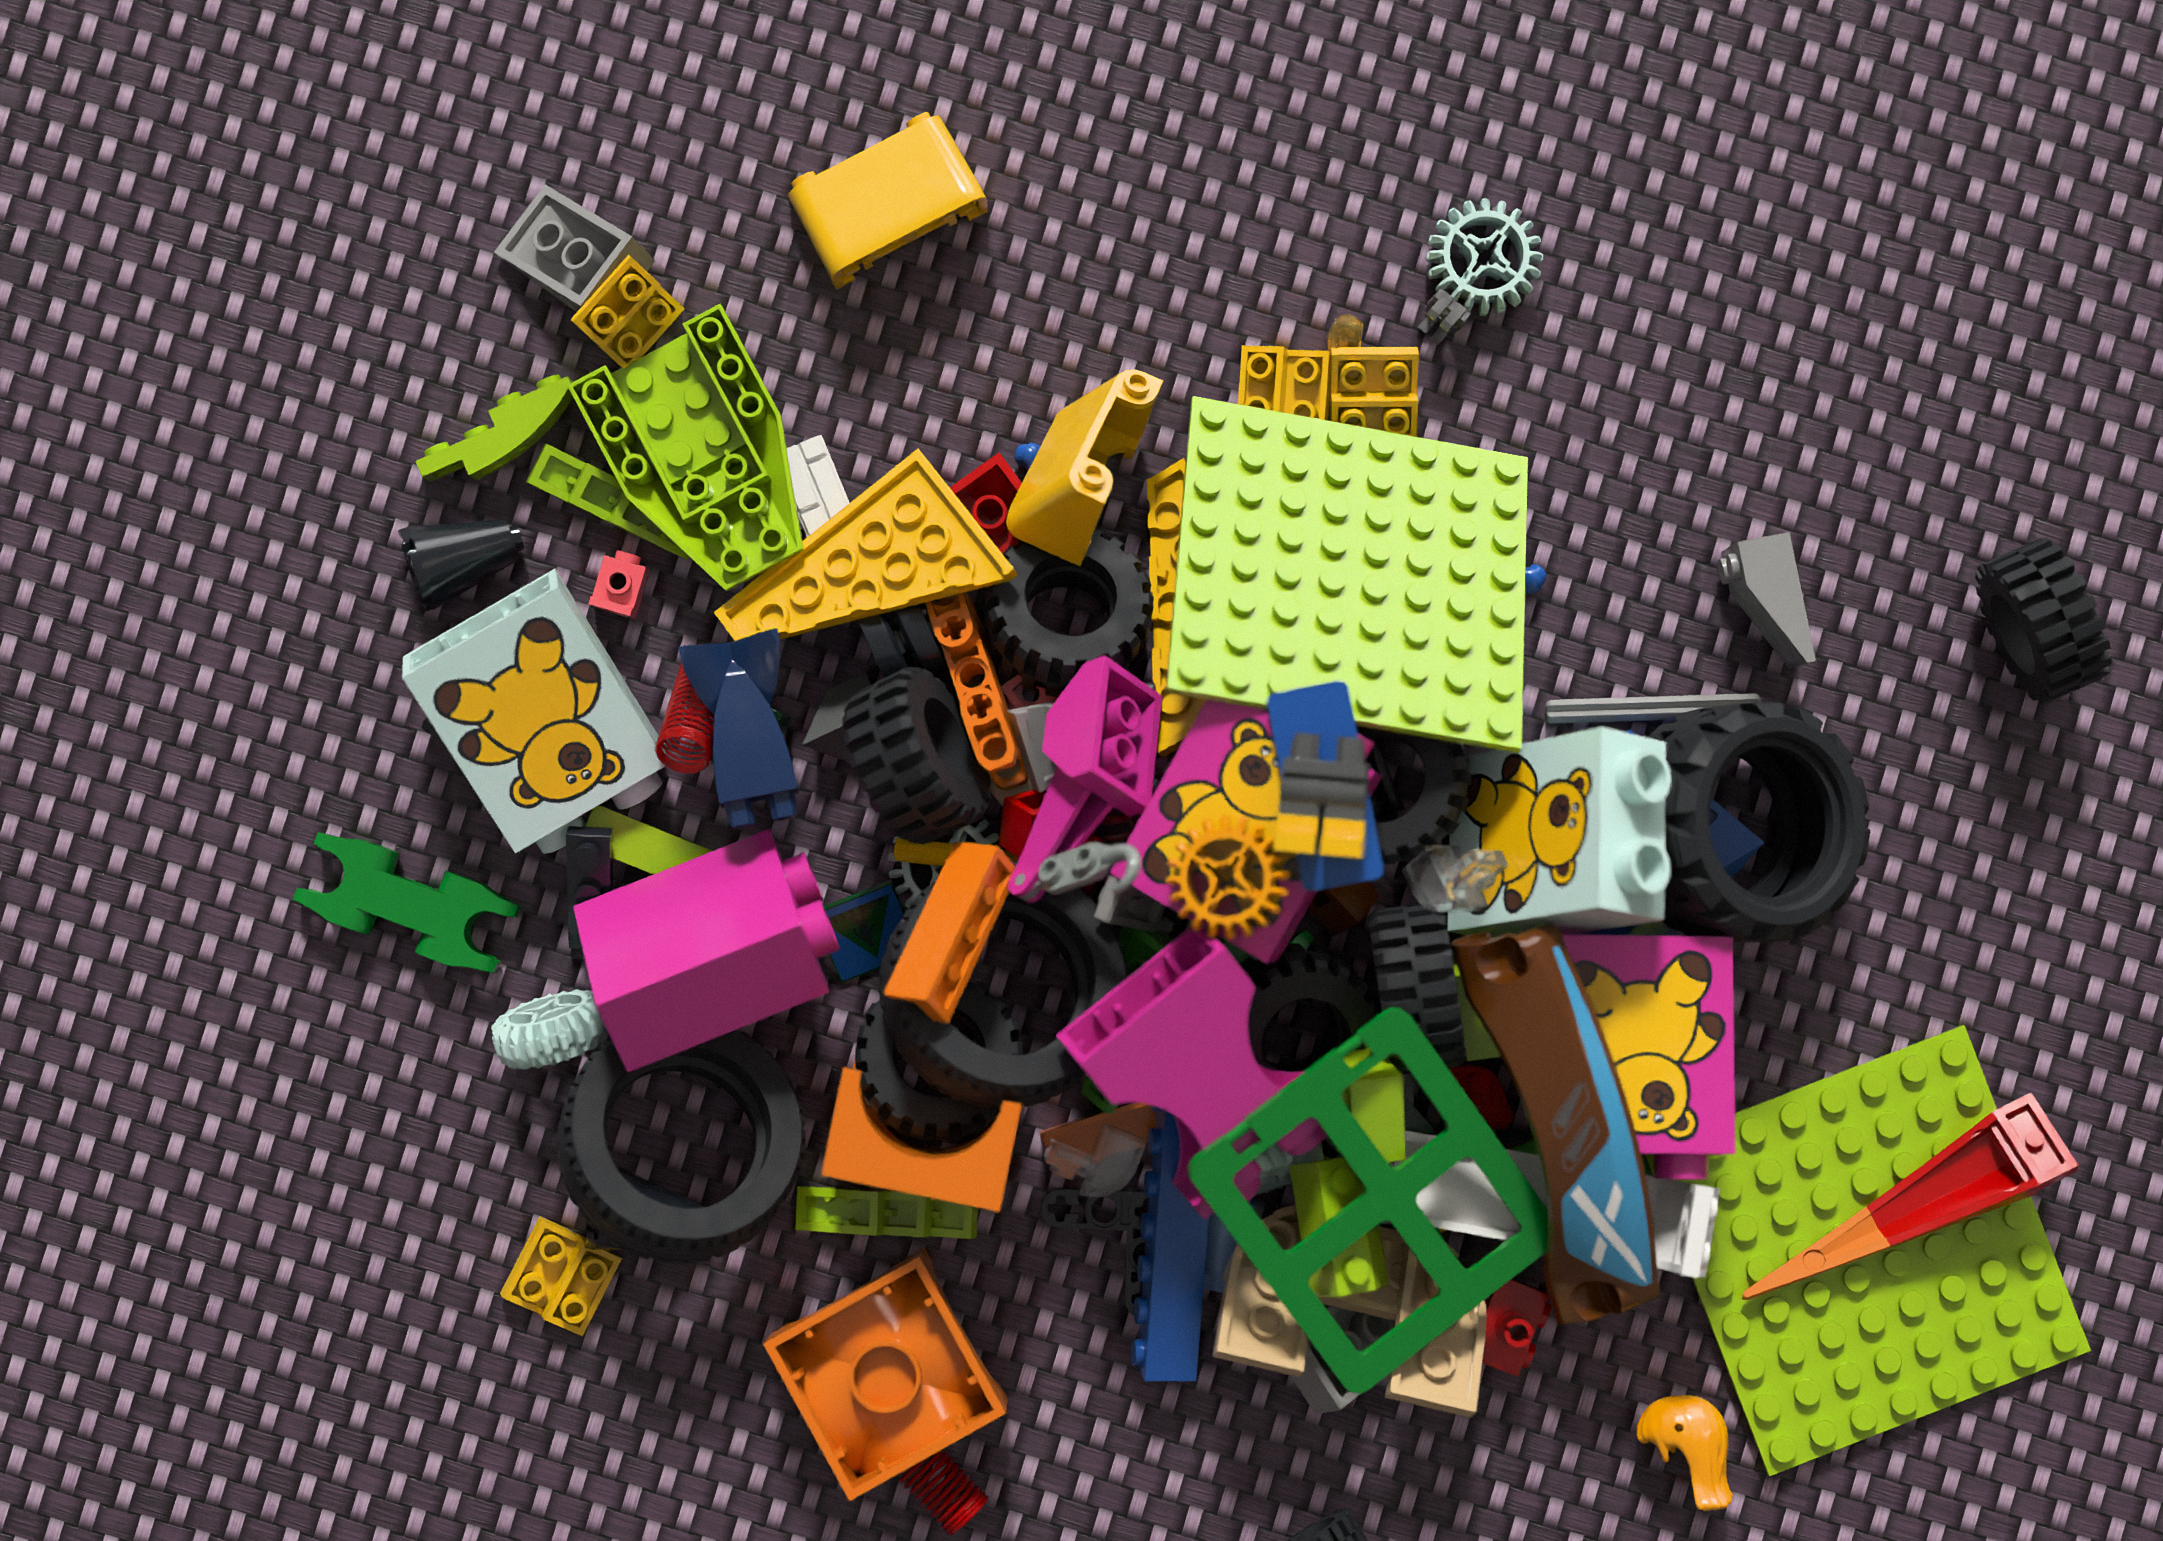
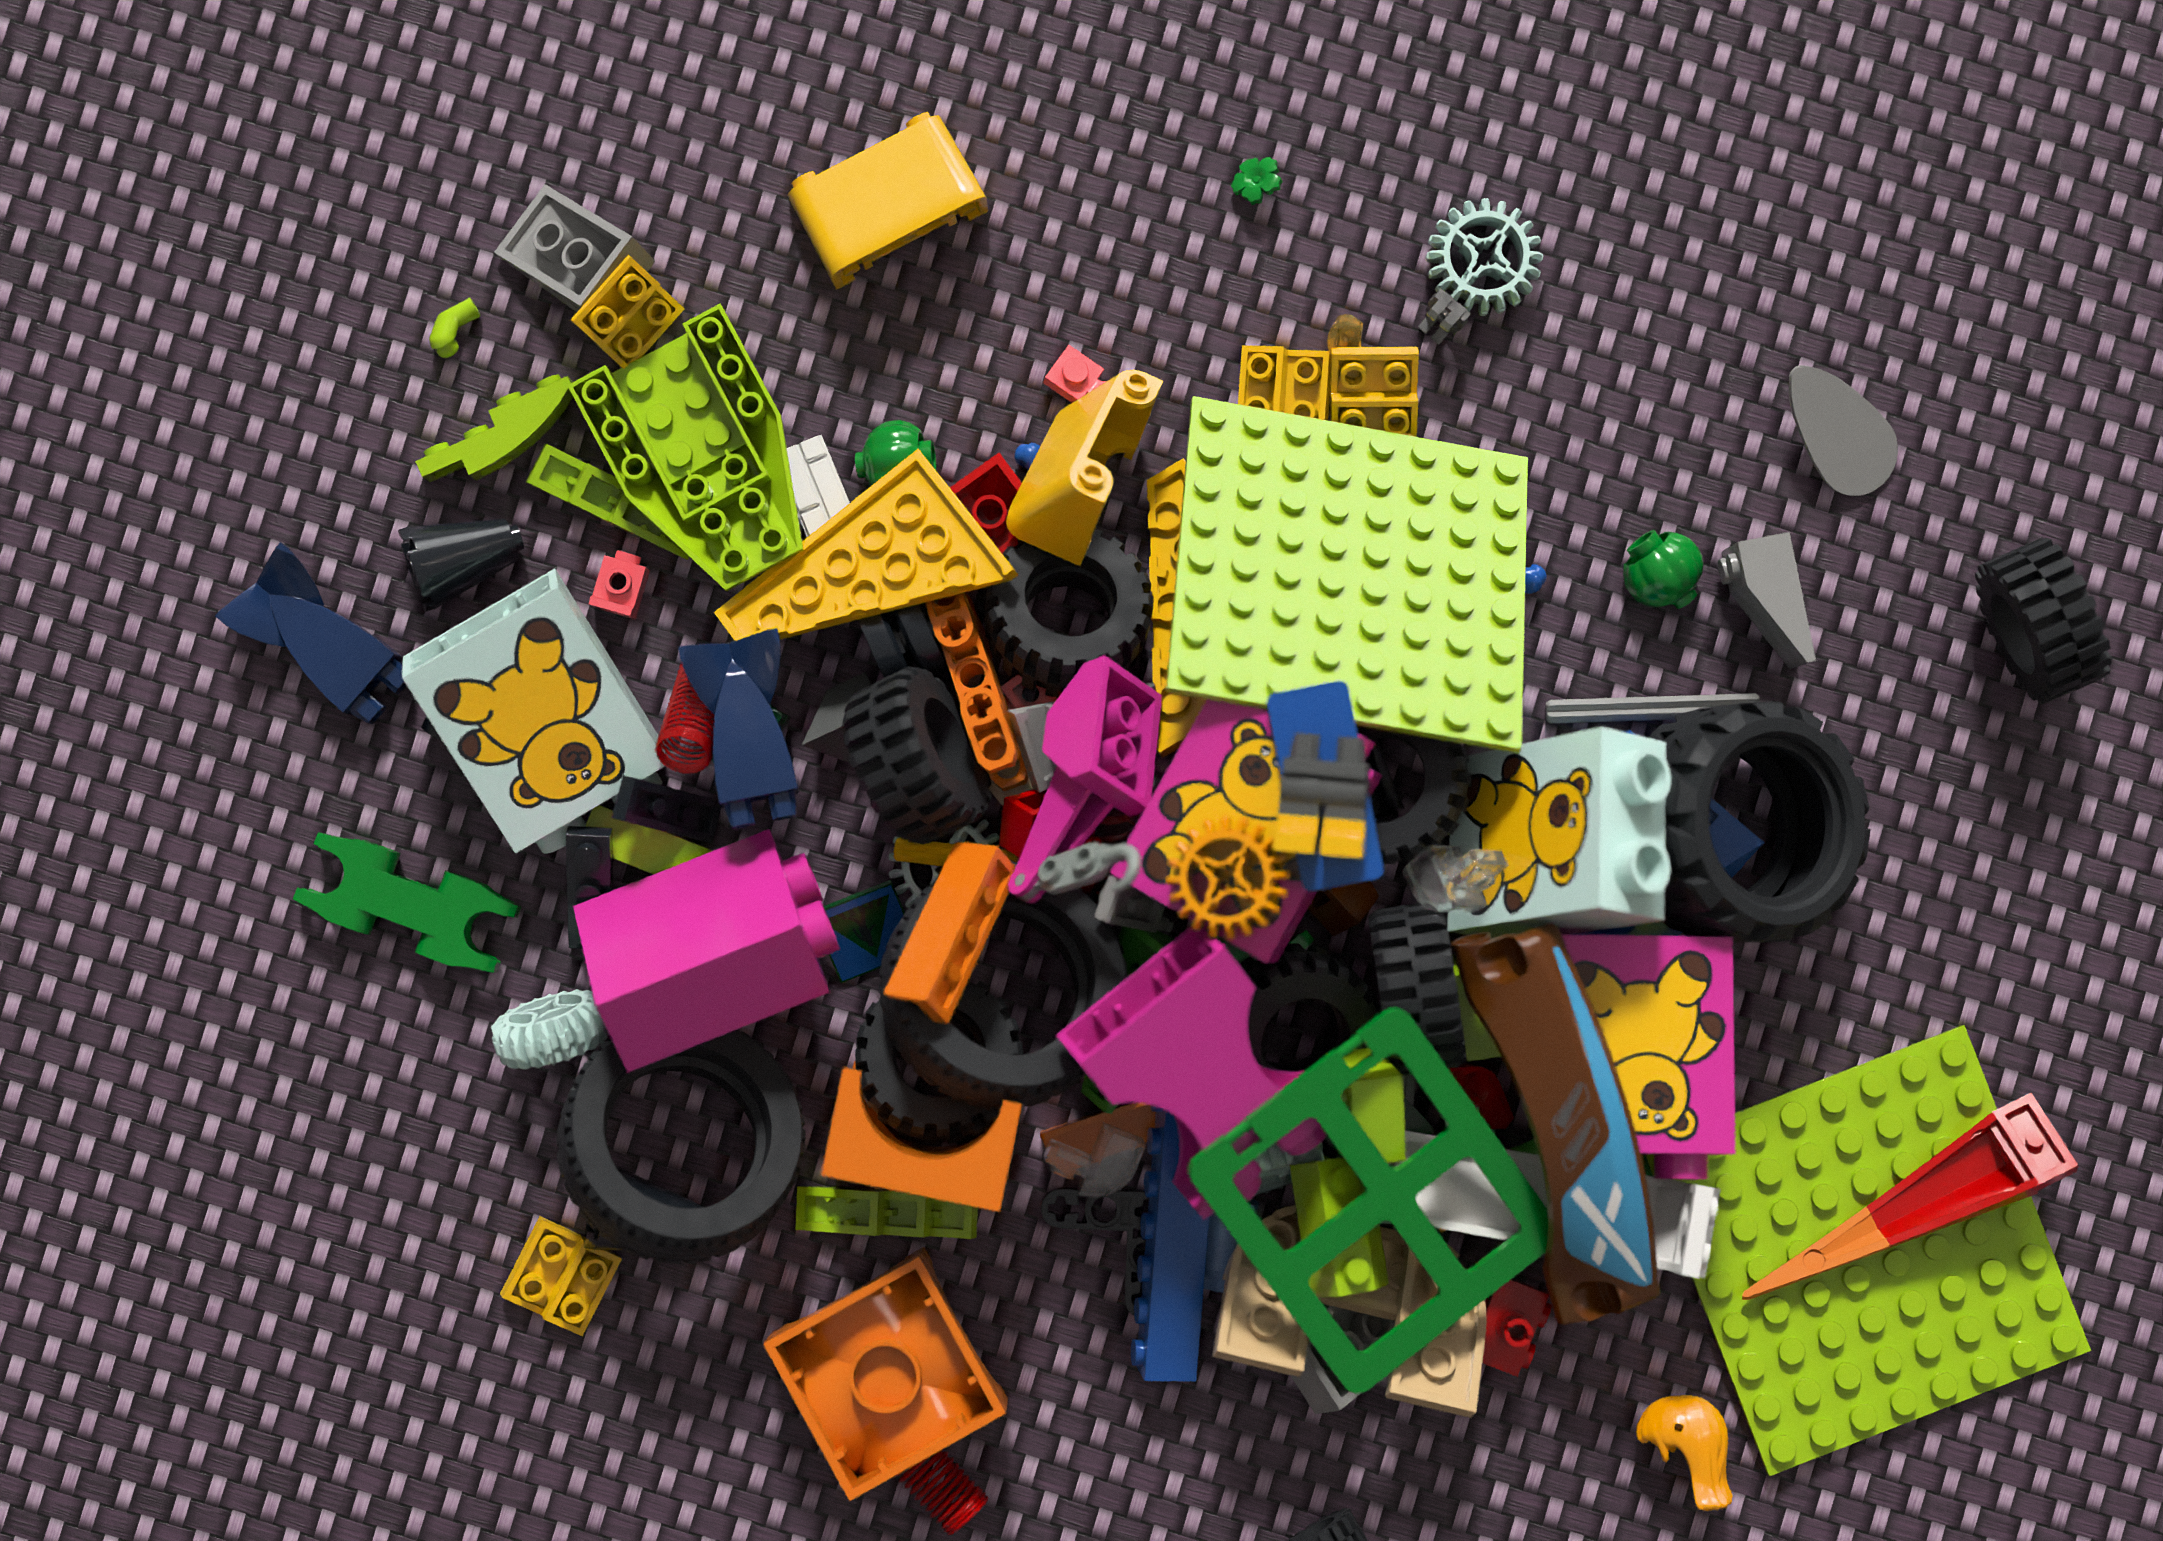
(328, 647): none -> dark blue hips
(447, 324): none -> lime arm
(666, 809): none -> black plate
(888, 447): none -> green plant
(1073, 375): none -> coral plate
(1257, 178): none -> green plant
(1663, 569): none -> green plant
(1841, 432): none -> light grey shield

